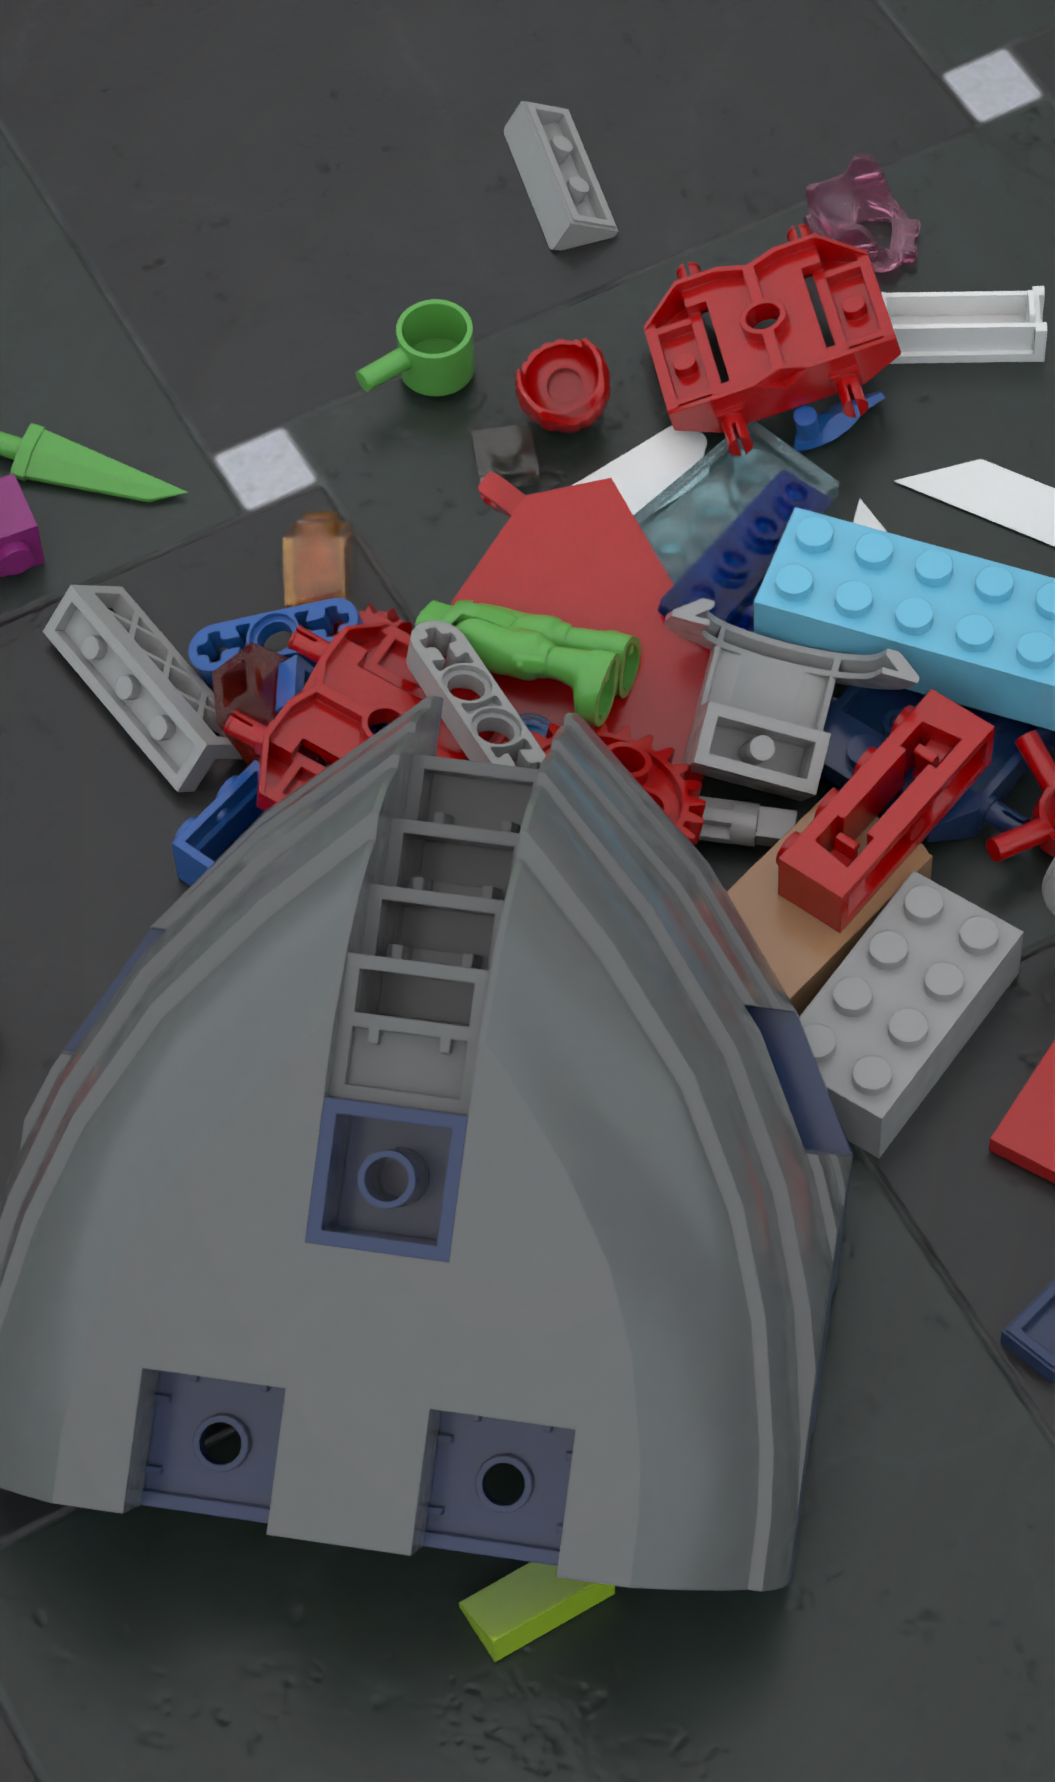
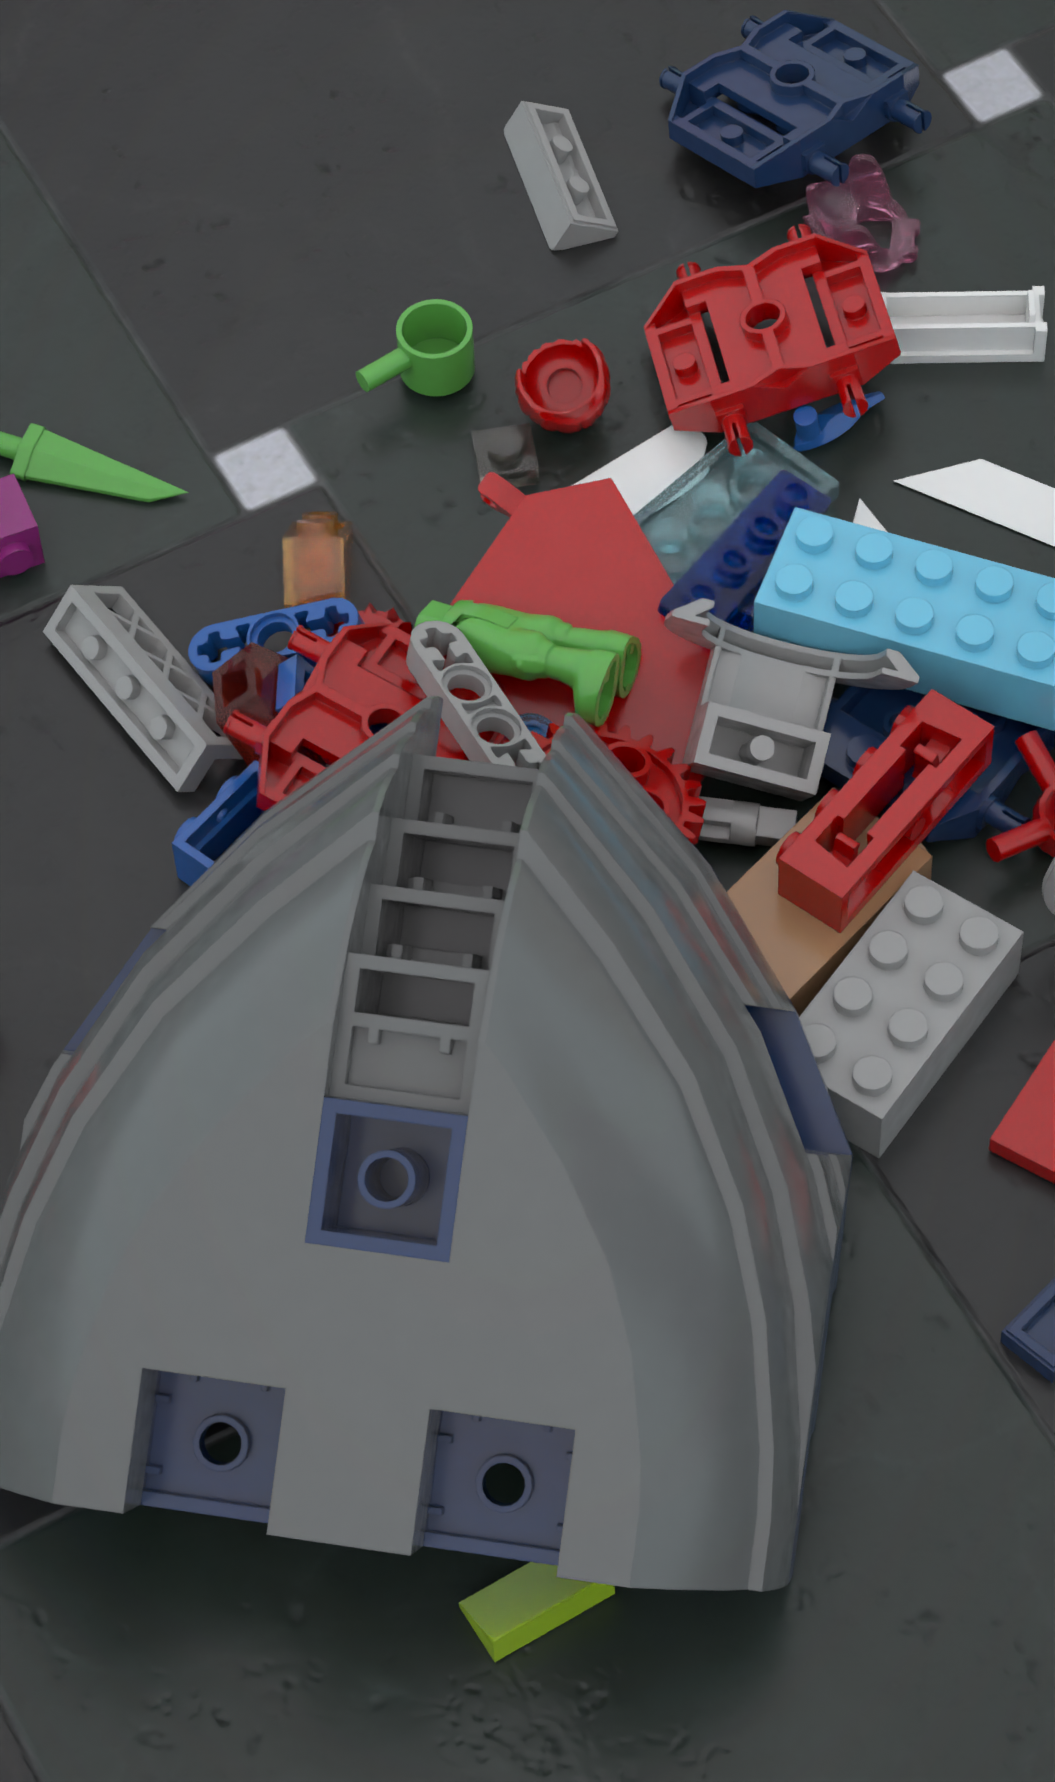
(808, 78): none -> dark blue piece

